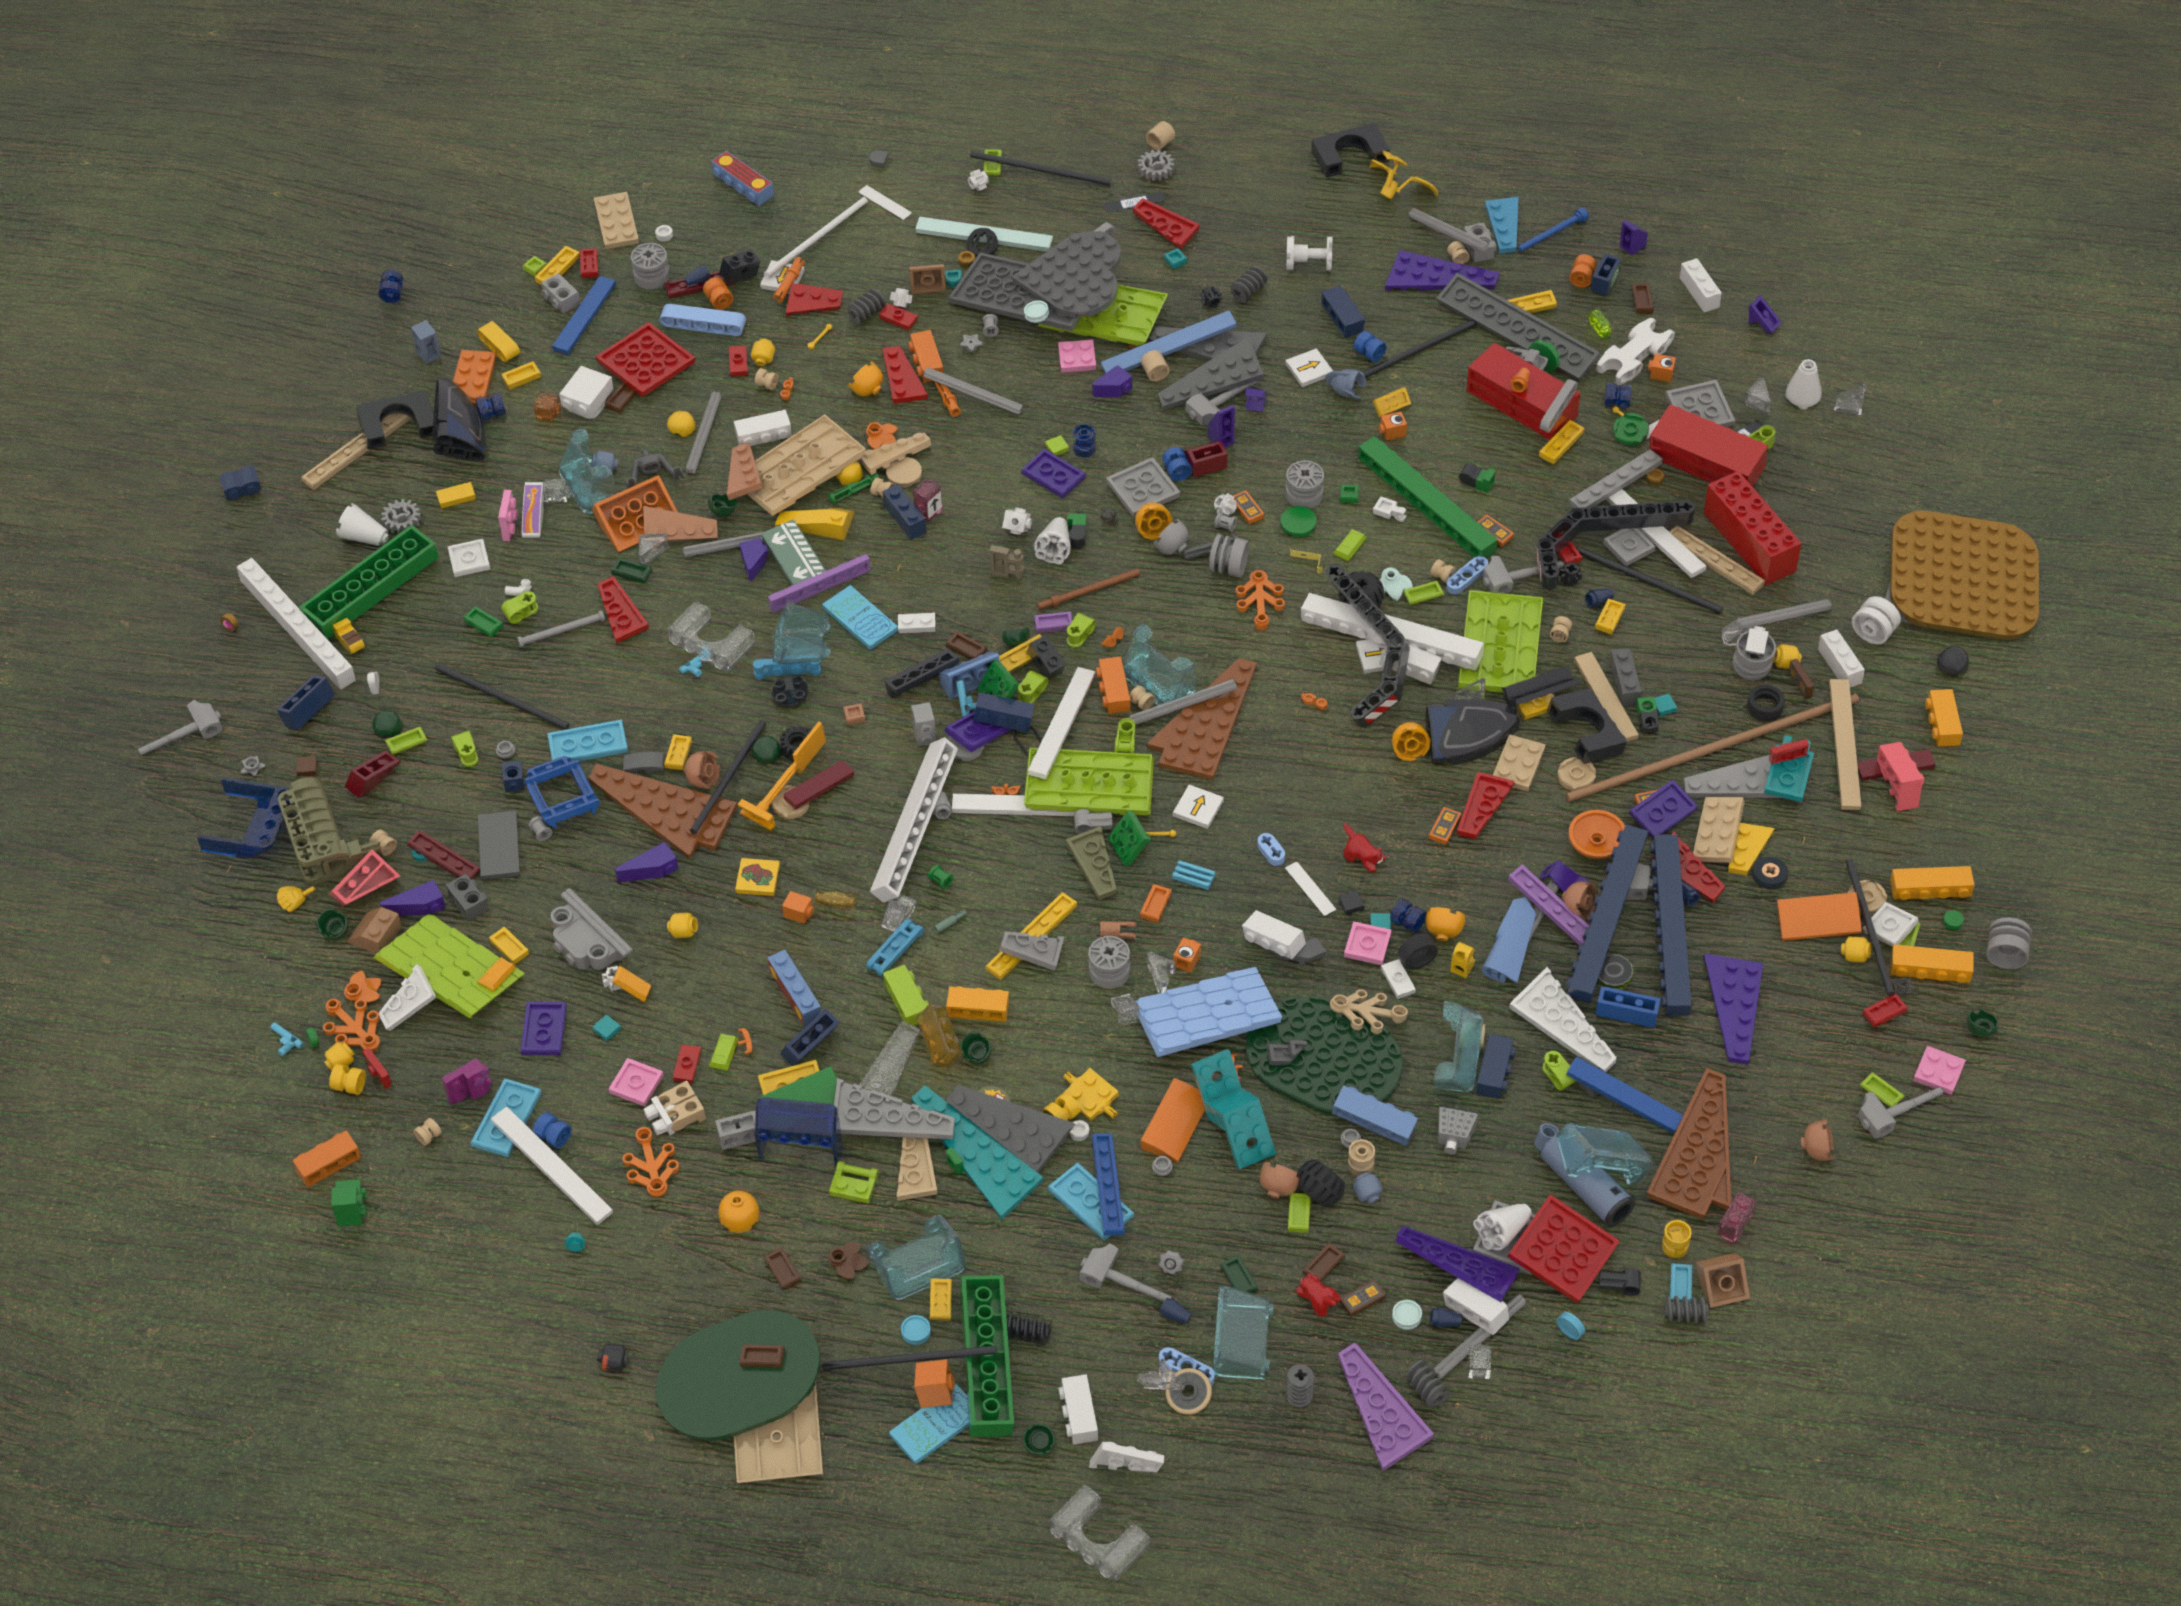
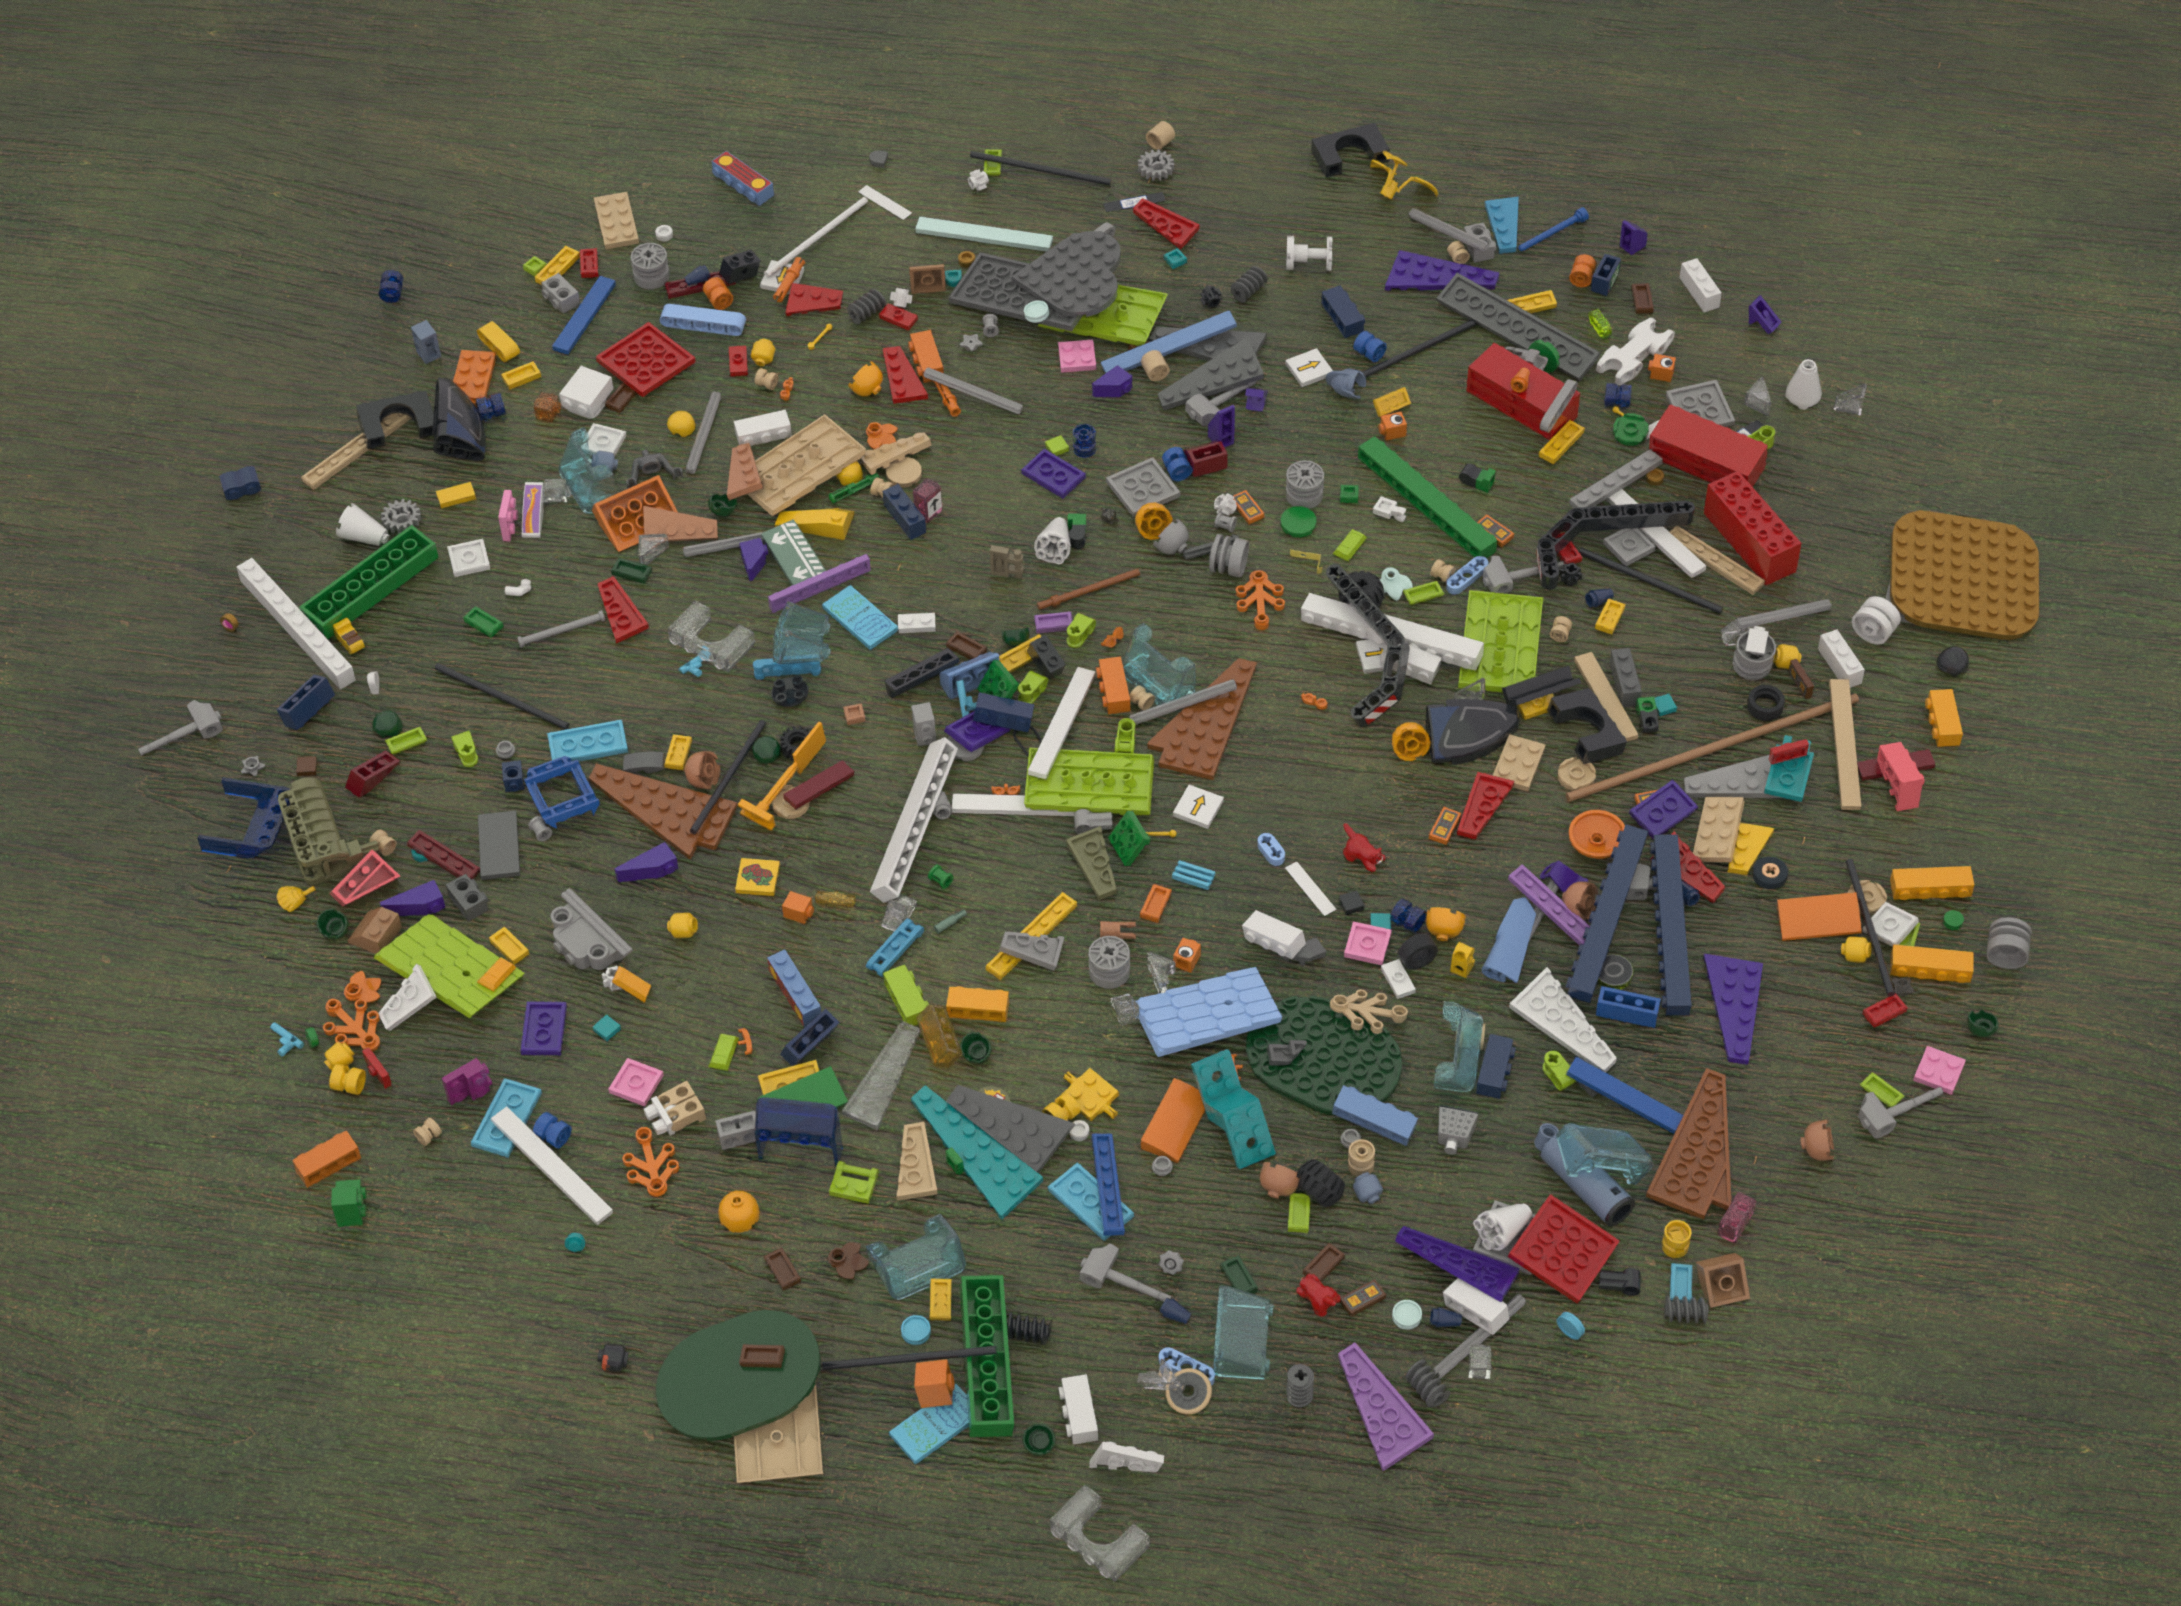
(520, 608): lime piece -> none
(605, 439): none -> white tile
(687, 1064): red plate -> none
(883, 1115): light grey wing -> none
(980, 232): black piece -> none
(1011, 520): white brick -> none

